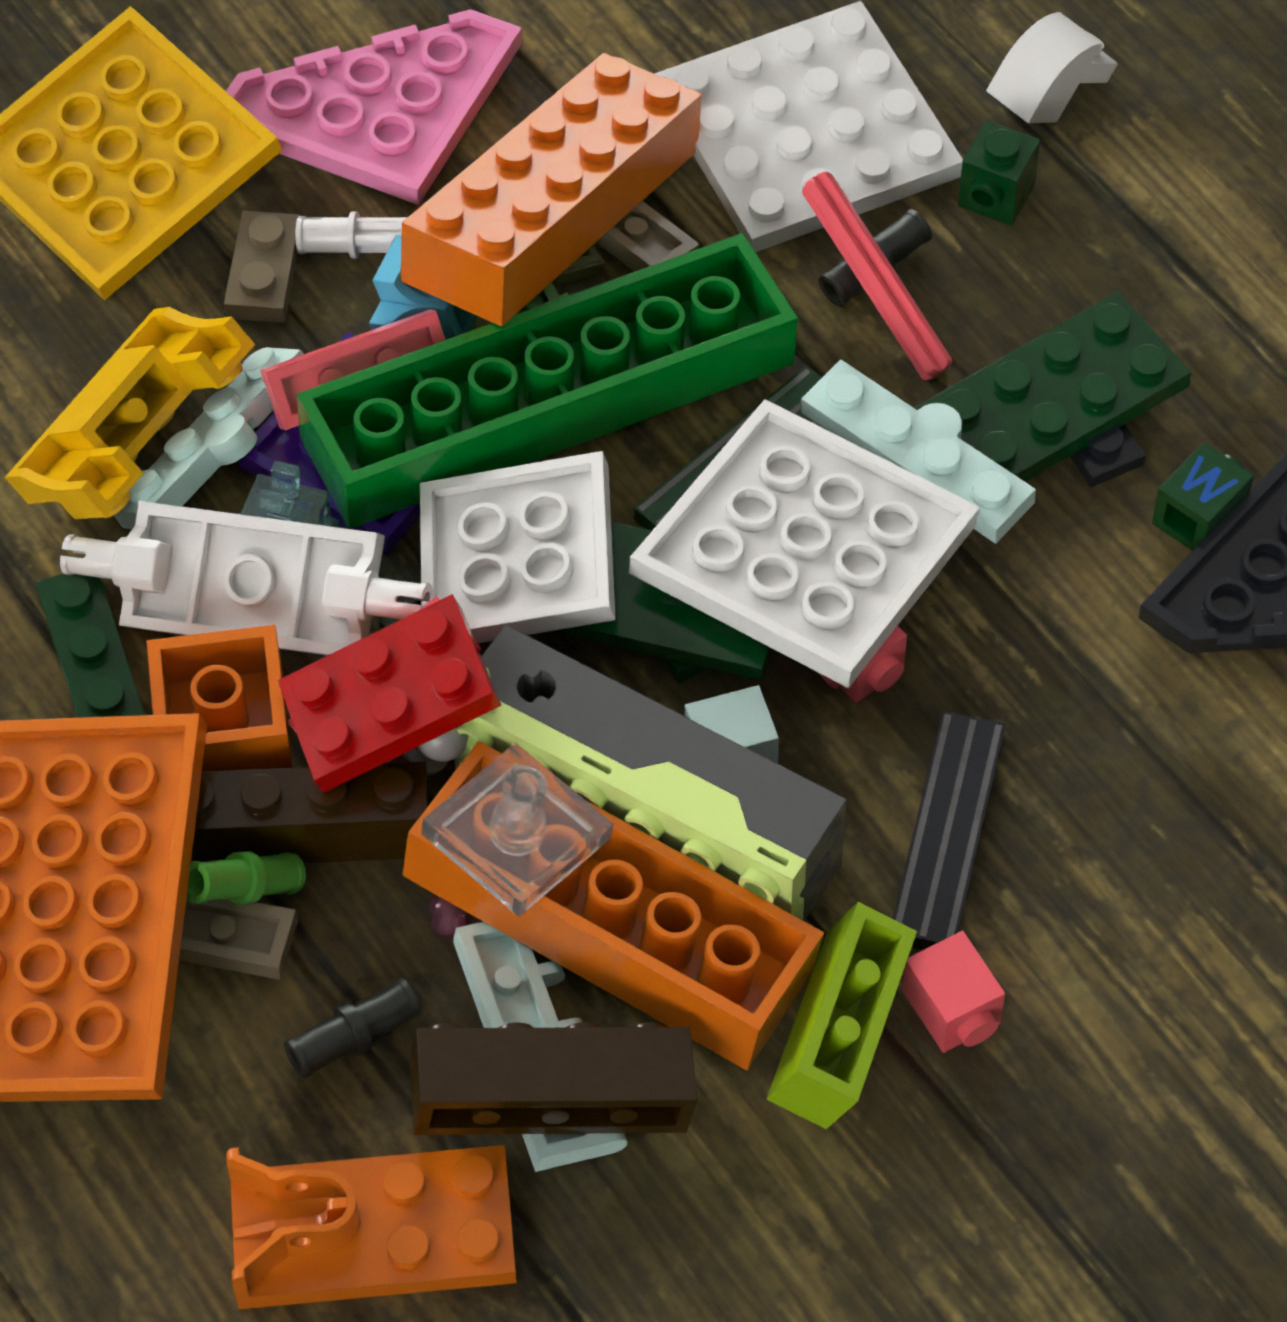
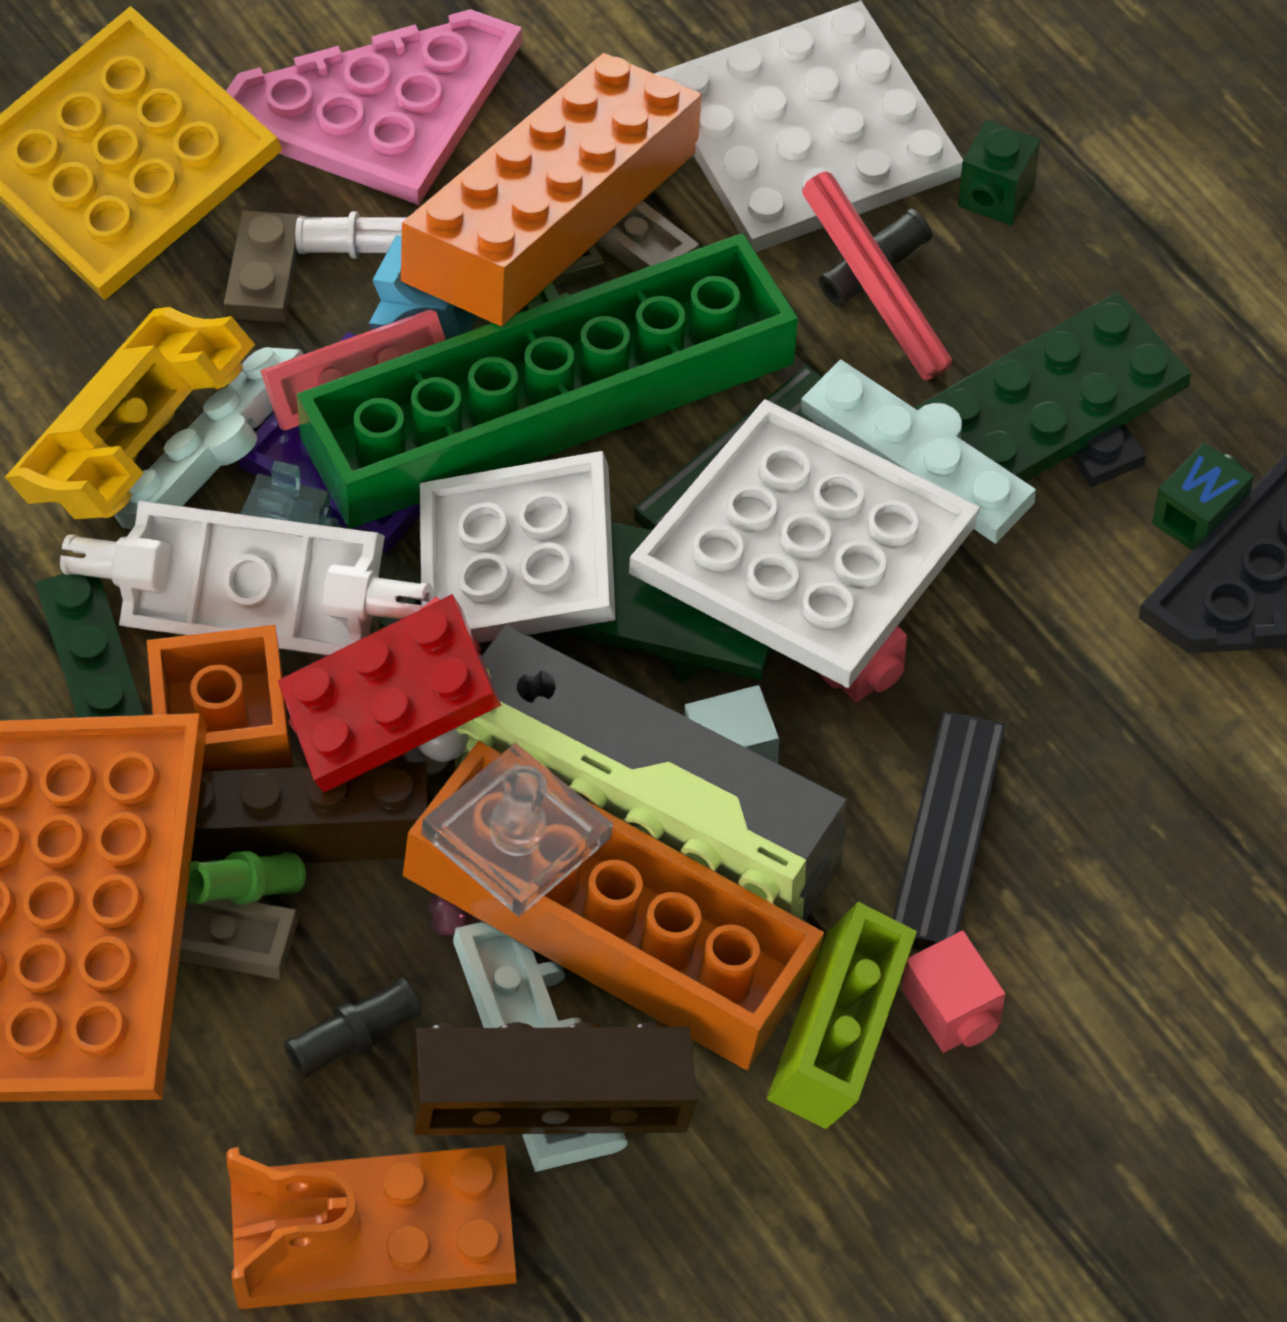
(1047, 68): white brick -> none

